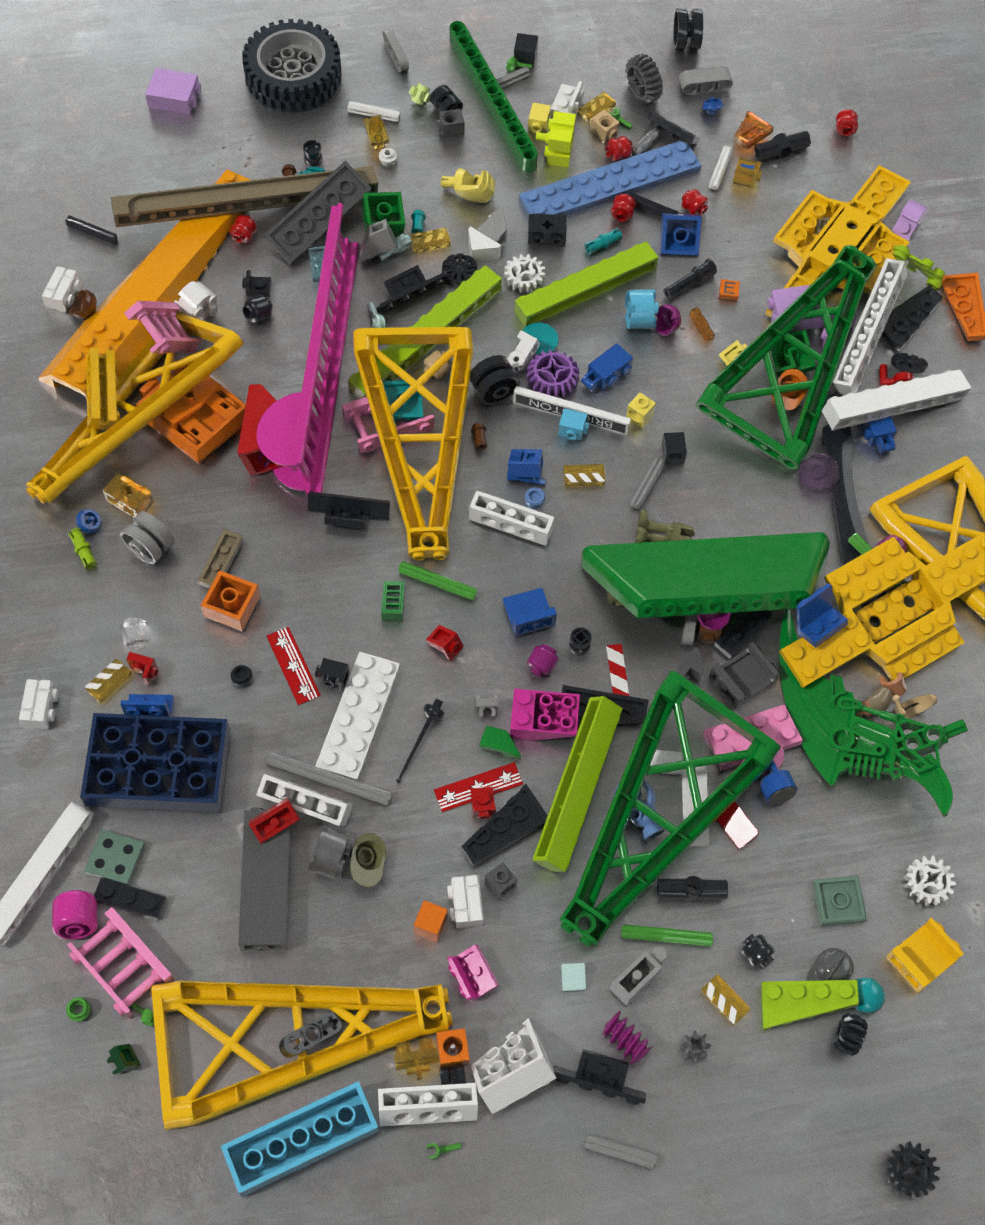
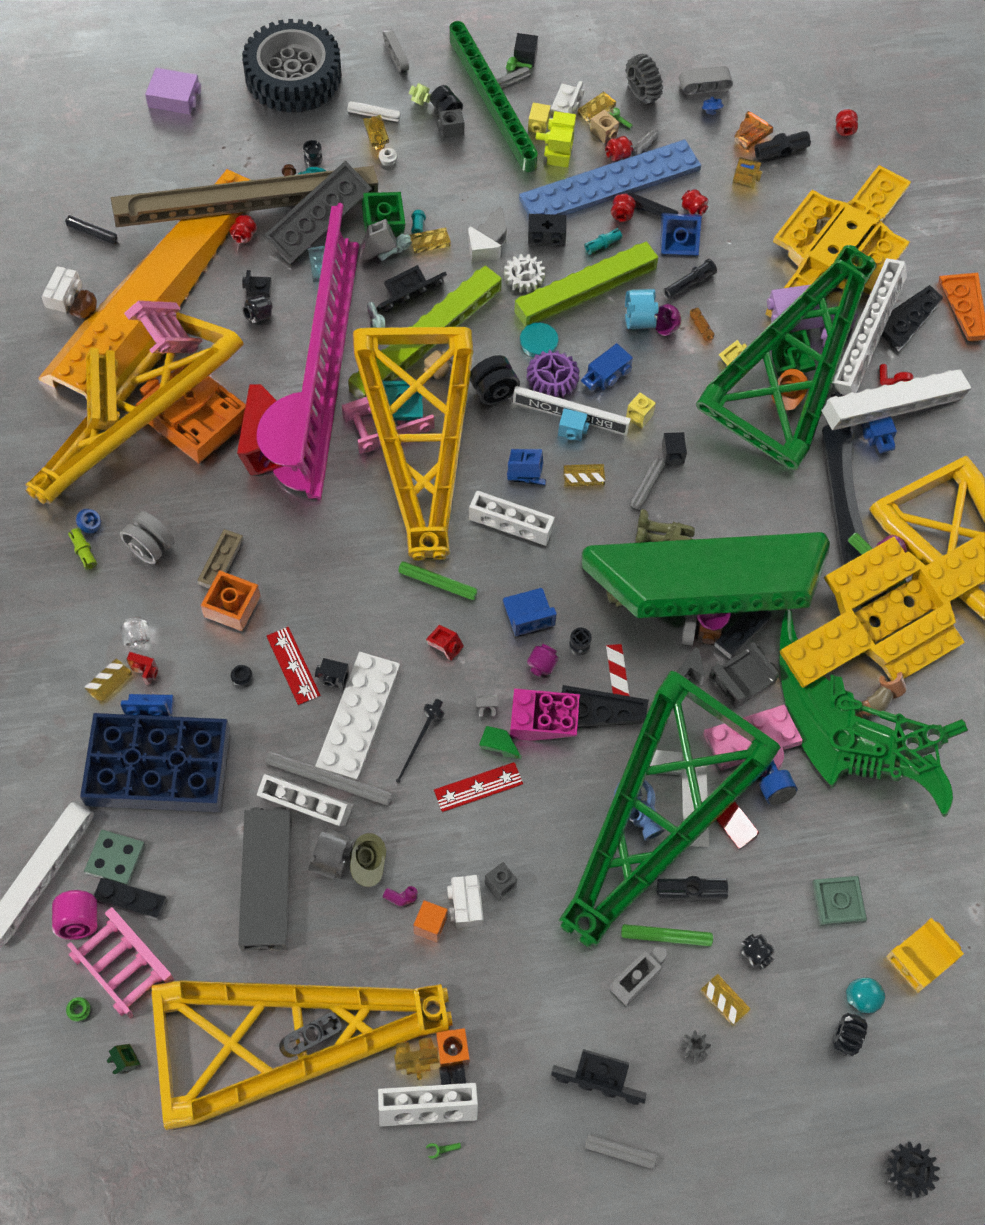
(38, 704): white brick -> none
(120, 487): clear yellow brick -> none
(147, 1015): bright green hand -> none
(197, 301): white brick -> none
(273, 820): red slope -> none
(299, 1139): medium azure brick -> none
(348, 510): black bracket -> none
(393, 614): green slope -> none
(402, 898): none -> magenta arm
(458, 269): black wheel -> none
(472, 973): bracket -> none
(473, 189): light yellow piece -> none
(478, 431): reddish brown pin -> none
(483, 802): red bracket -> none
(507, 826): black wing -> none
(513, 1069): white wedge -> none
(524, 351): white leg -> none
(534, 498): medium blue tile -> none
(573, 977): light aqua slope -> none
(577, 784): lime brick -> none
(626, 1038): magenta piece -> none
(672, 129): black plate -> none
(688, 28): black wheel -> none
(720, 168): white axle -> none
(729, 289): orange tile -> none
(797, 1000): lime wing -> none
(818, 473): clear purple tile -> none
(818, 618): blue bracket -> none
(832, 965): dark grey piece -> none
(909, 363): black wheel -> none
(910, 218): lavender brick -> none
(922, 704): tan helmet -> none
(924, 266): lime plant -> none
(925, 871): white gear -> none

